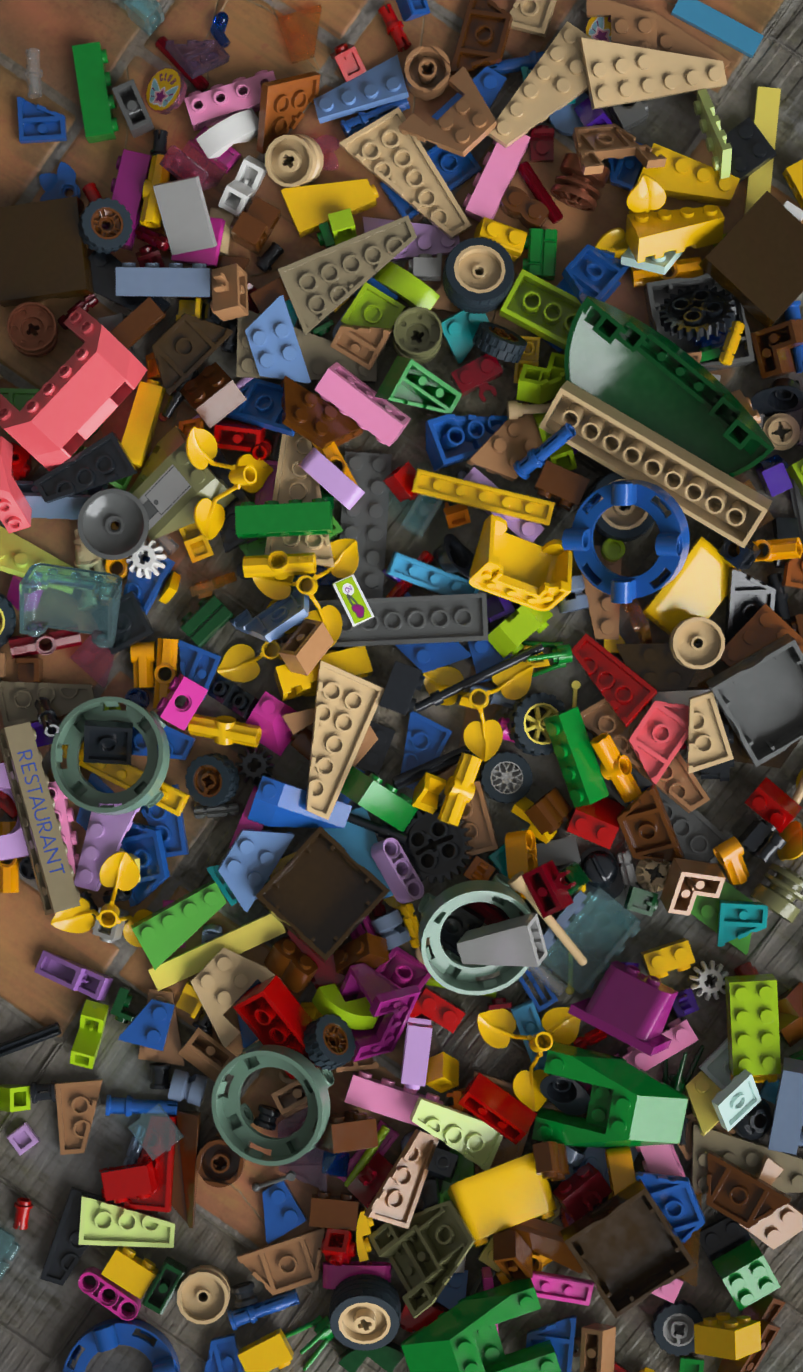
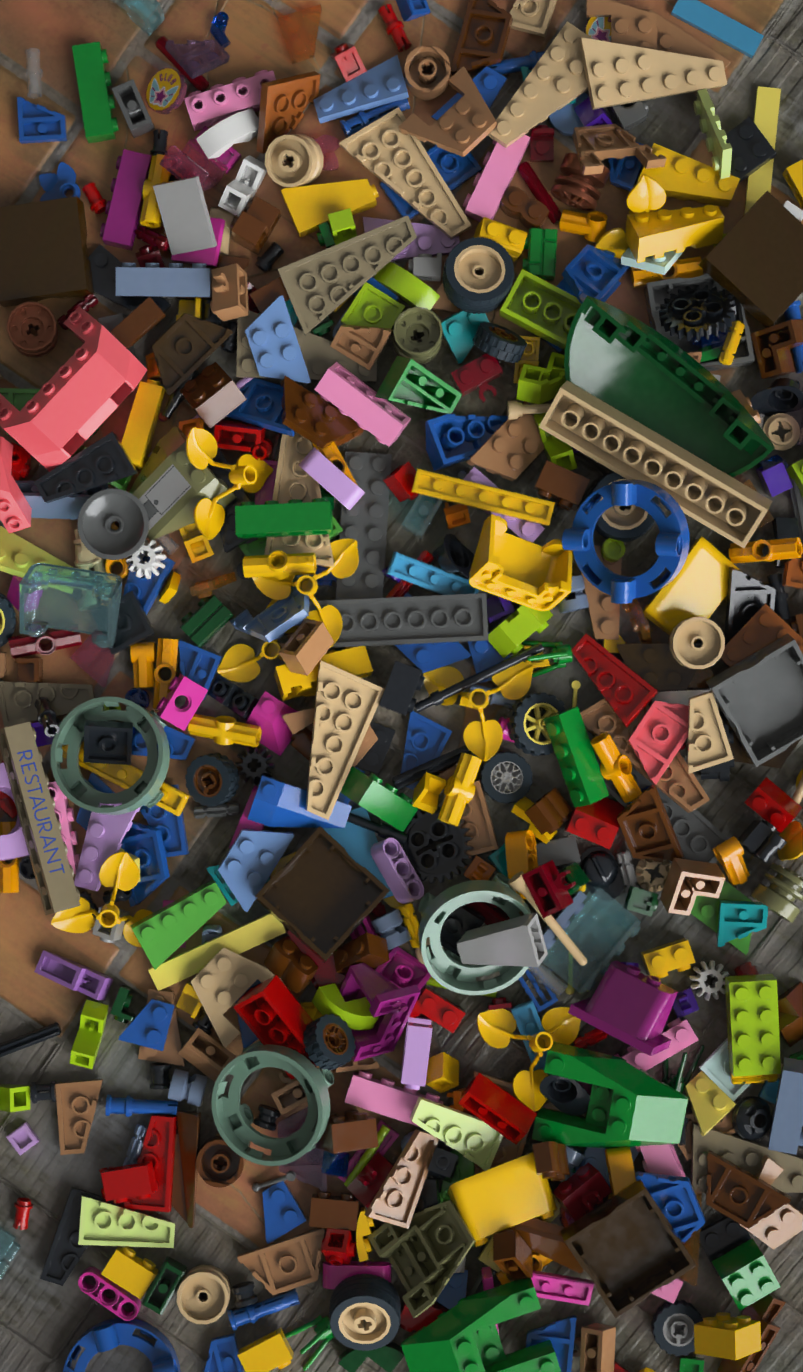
(104, 212): black wheel -> none
(155, 1131): clear light blue piece -> none
(353, 600): slope -> none
(537, 456): blue pin -> none
(590, 225): none -> light orange piece
(736, 1100): light aqua plate -> none
(746, 556): black brick -> none

